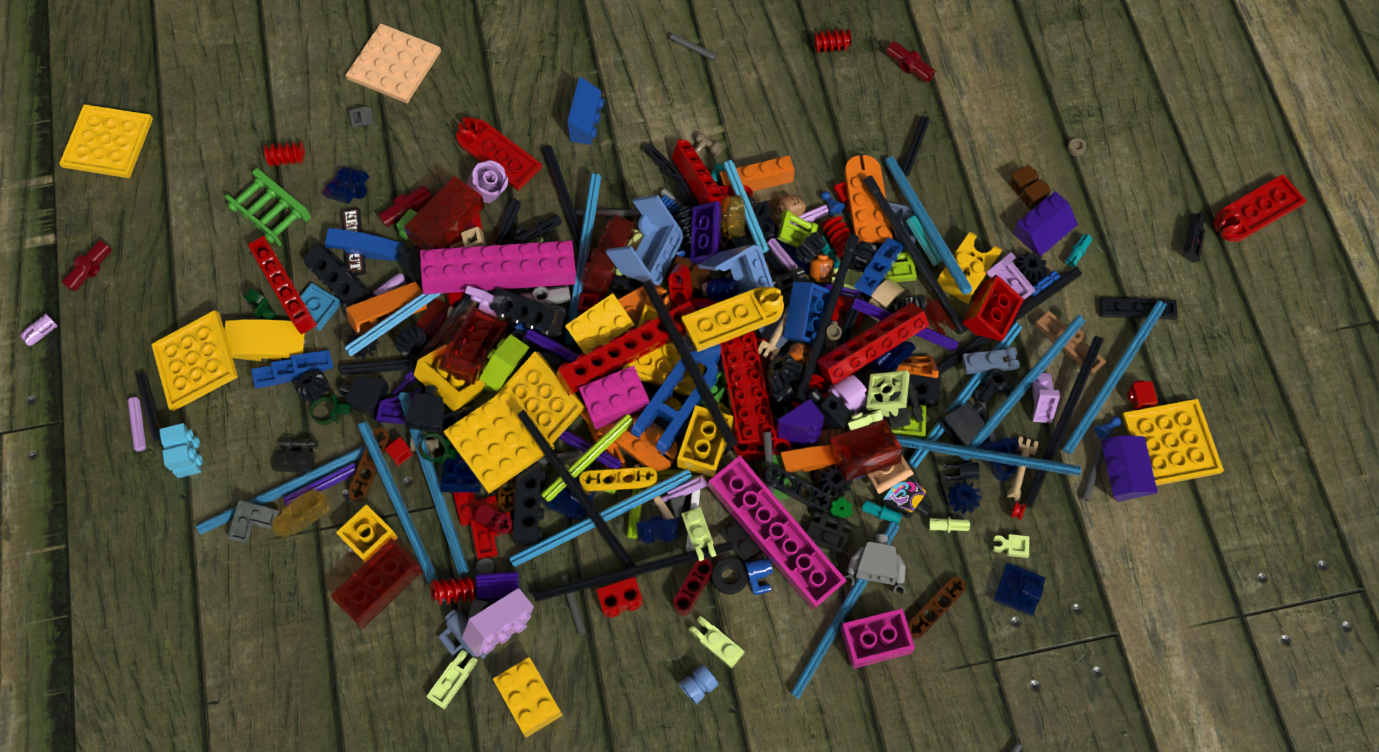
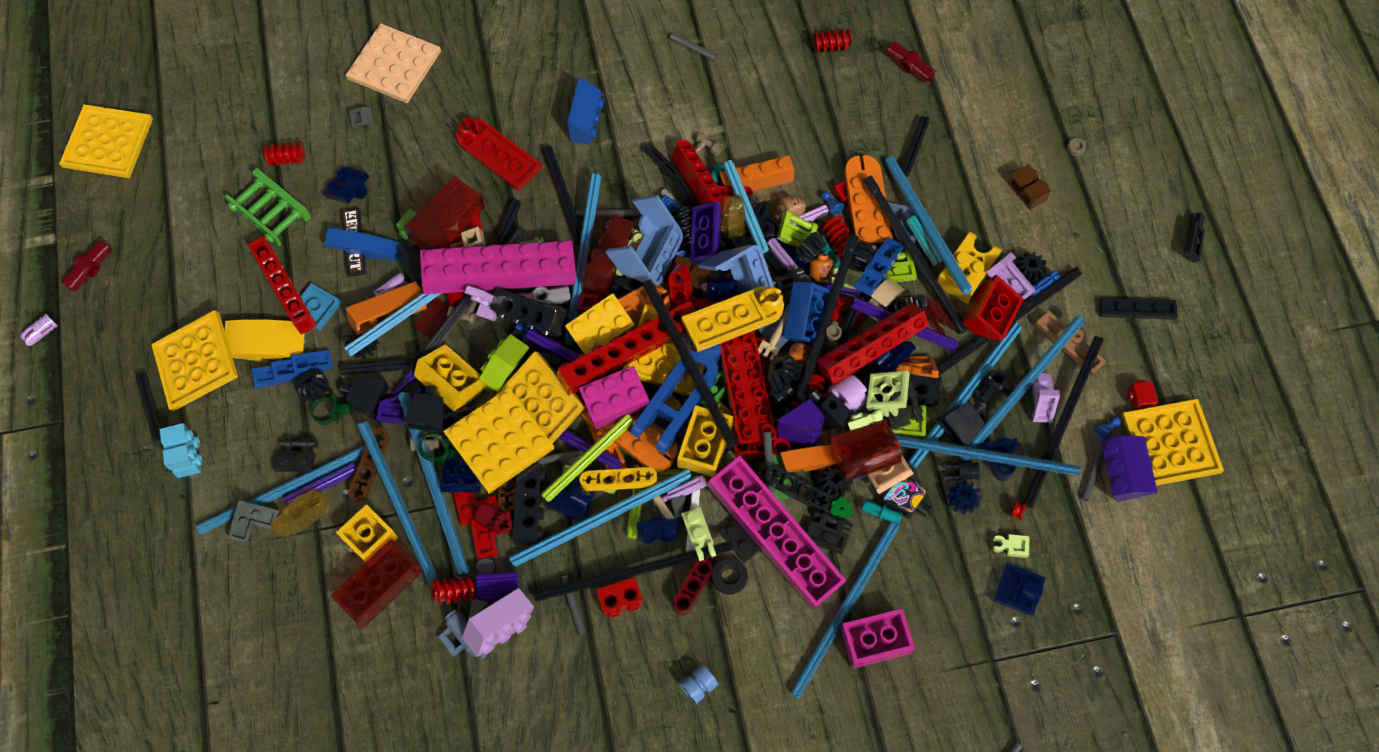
(136, 424): lavender axle -> none
(261, 305): dark green piece -> none
(316, 261): black brick -> none
(398, 451): red plate -> none
(403, 204): dark red piece -> none
(410, 340): black gear -> none
(451, 680): yellowish green hinge -> none
(472, 345): clear red brick -> none
(488, 180): lavender brick -> none
(527, 697): yellow brick -> none
(538, 230): black pin -> none
(576, 490): black axle -> none
(718, 643): yellowish green hinge -> none
(756, 570): blue piece -> none
(878, 563): light grey torso -> none
(937, 609): reddish brown beam -> none
(948, 524): yellowish green axle -> none
(990, 360): sand blue plate -> none
(1025, 450): tan hinge -> none
(1046, 224): dark purple slope -> none
(1079, 250): teal axle -> none
(1112, 380): dark azure axle -> none
(1258, 209): red plate -> none

